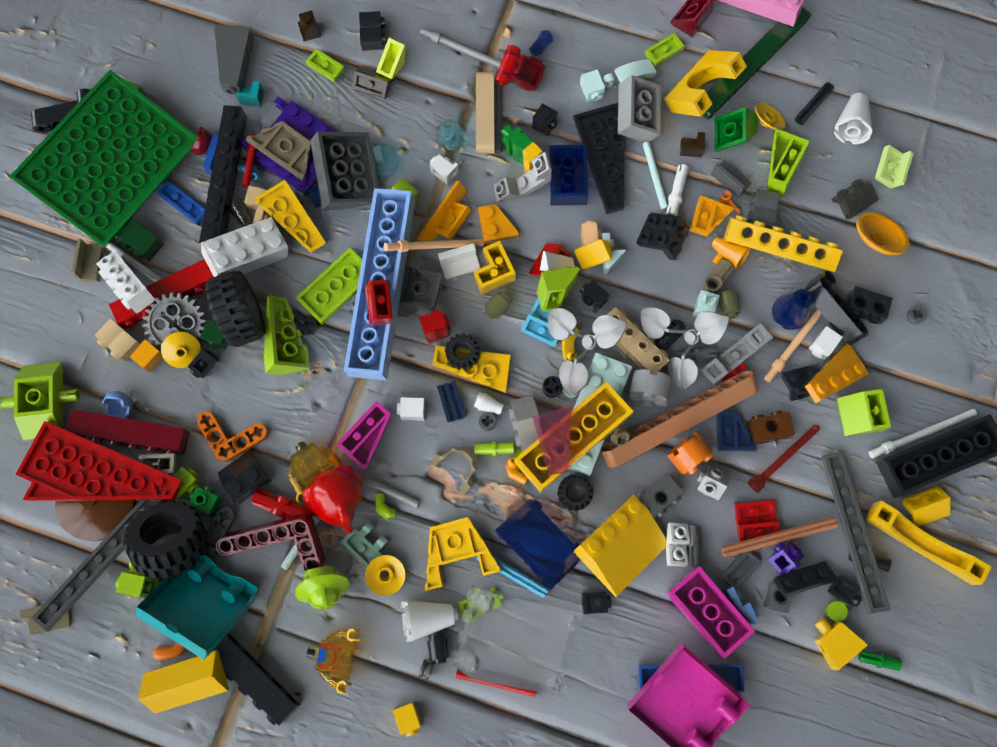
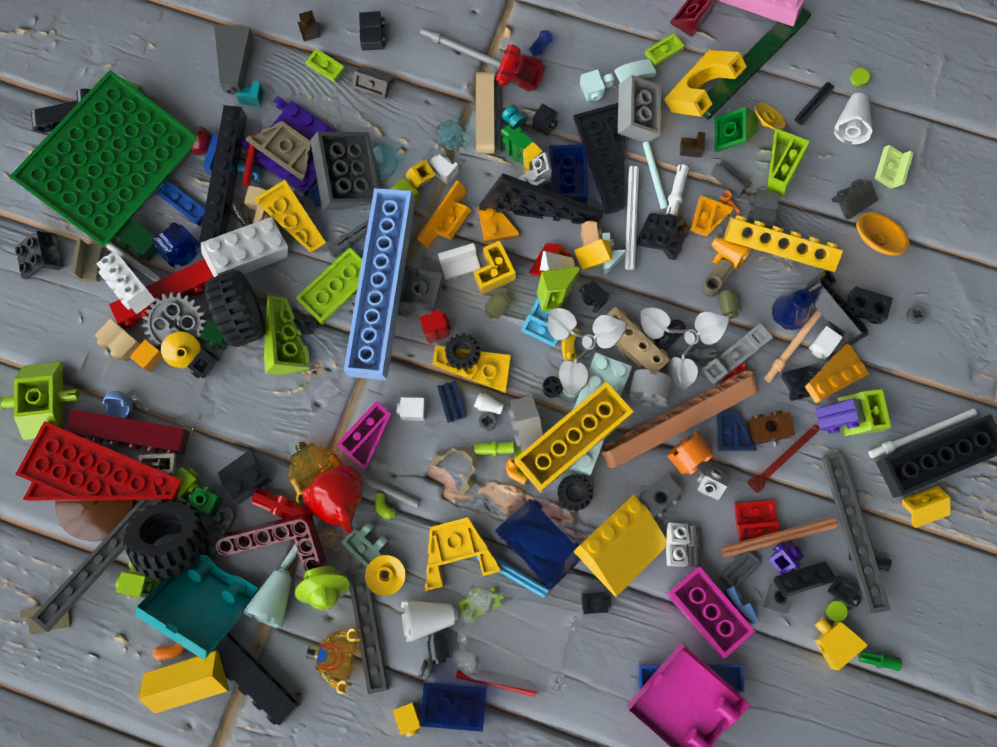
(38, 252): none -> black bracket
(176, 245): none -> clear blue brick
(224, 442): orange beam -> none
(271, 599): none -> light aqua cone
(347, 240): none -> dark grey pin
(370, 640): none -> dark grey tile
(379, 302): red brick -> none
(392, 59): neon yellow slope -> none
(404, 245): light nougat bar -> none
(420, 174): none -> yellow brick
(453, 706): none -> clear blue brick
(513, 117): none -> teal wheel
(535, 202): none -> black wing
(554, 439): clear pink wing -> none
(620, 436): dark tan plate -> none
(631, 225): none -> white axle
(705, 302): light aqua brick -> none
(840, 415): none -> dark purple brick
(859, 77): none -> lime tile
(953, 560): yellow arch -> none

